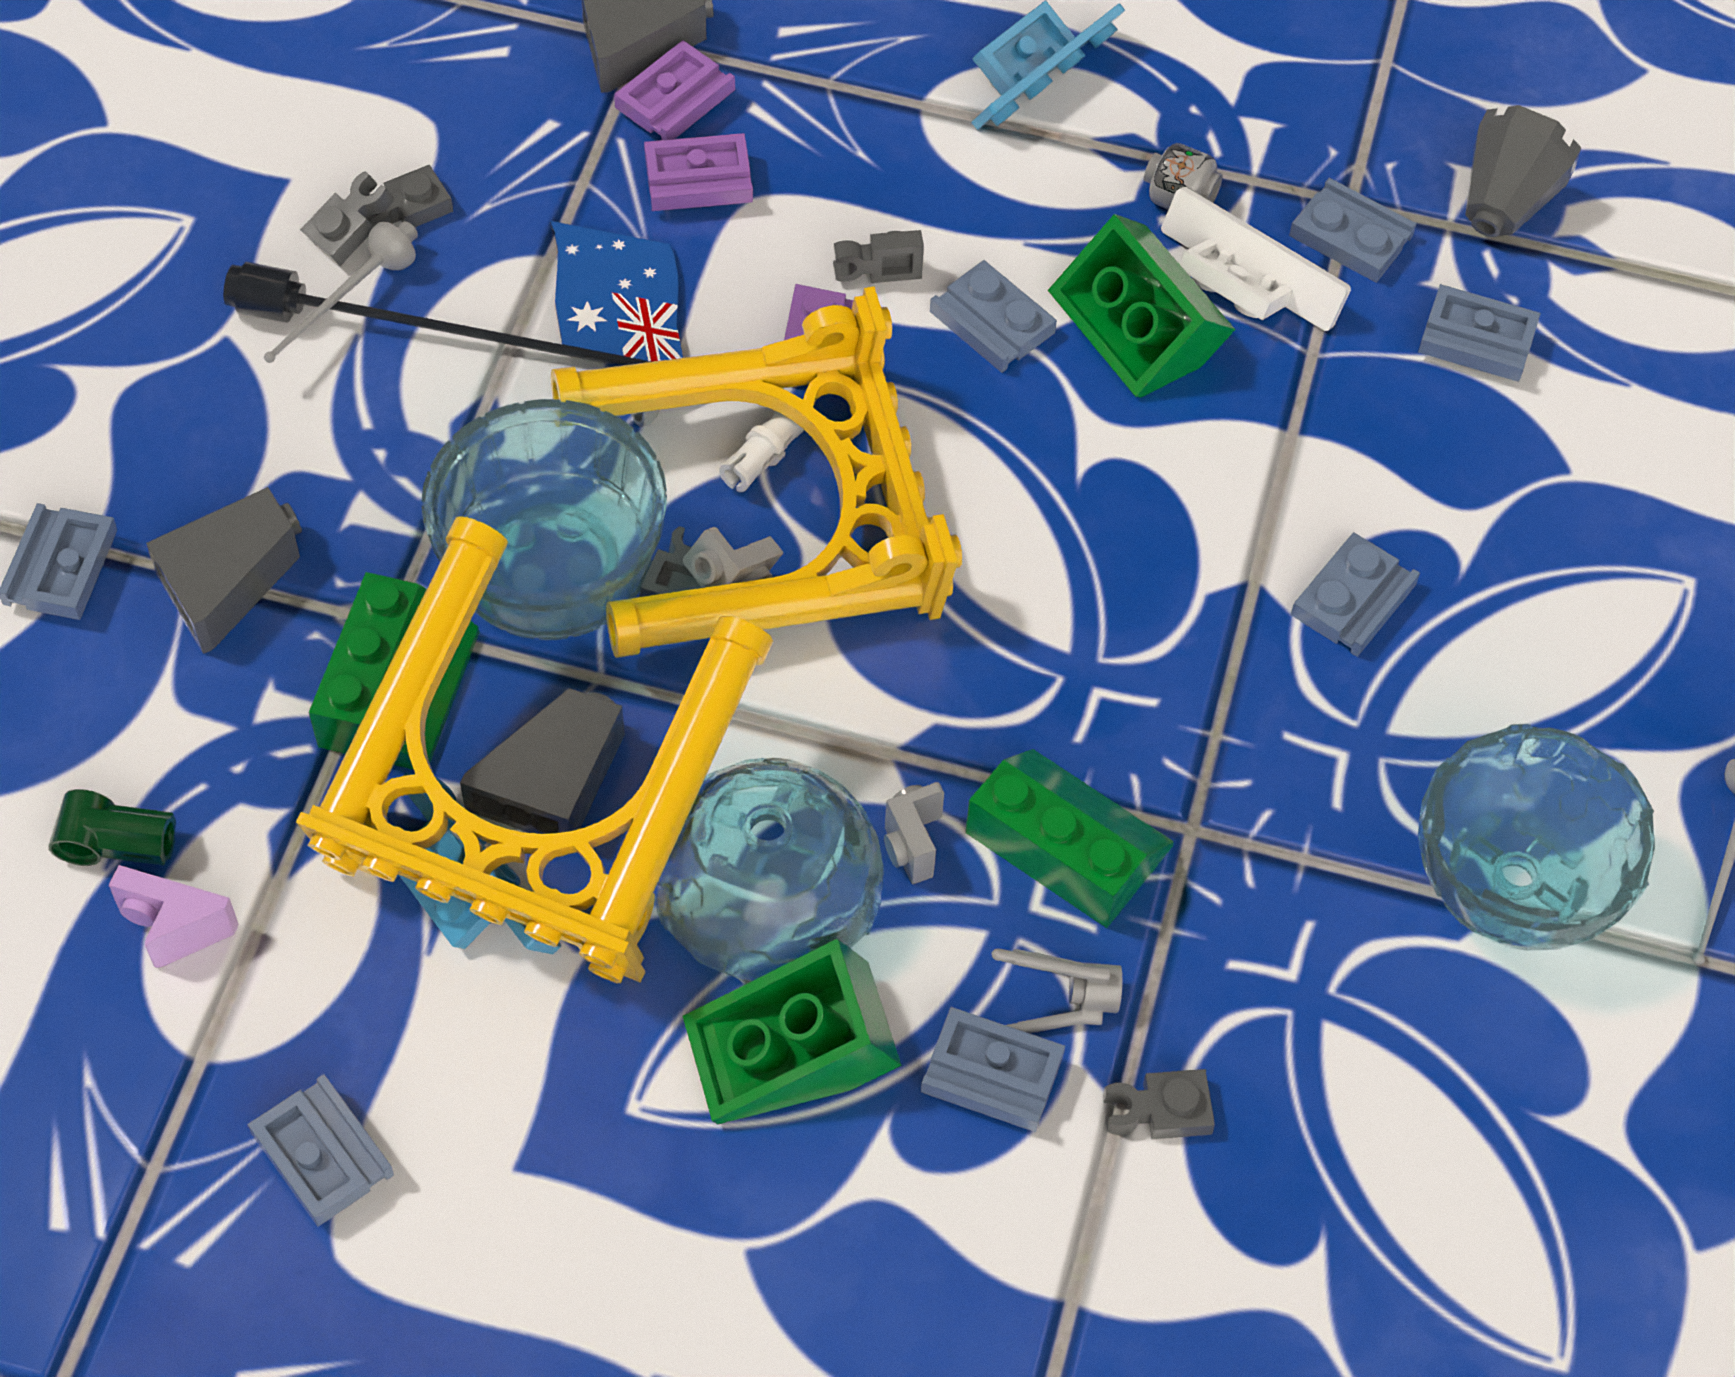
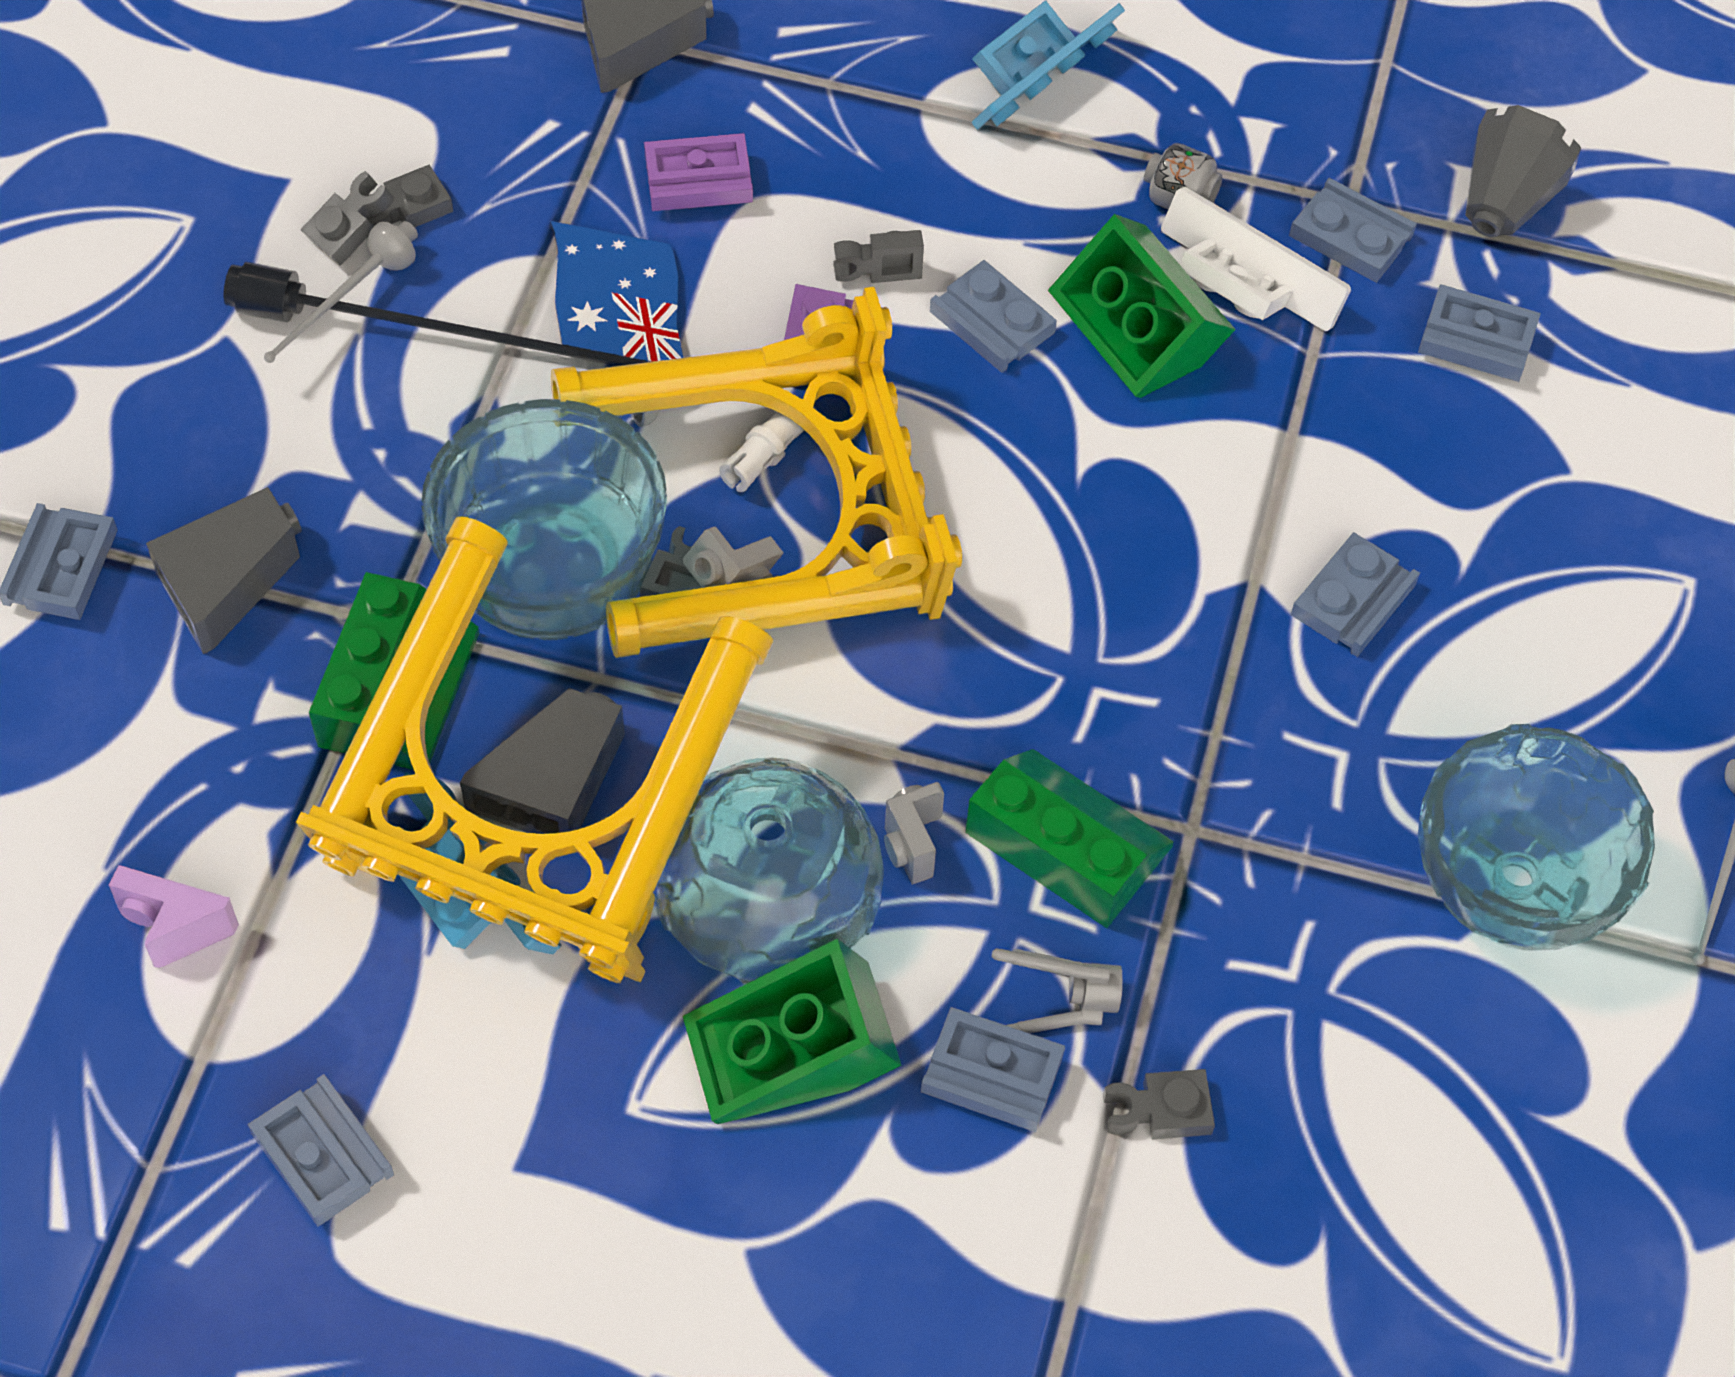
(95, 828): dark green piece -> none
(674, 91): medium lavender plate -> none

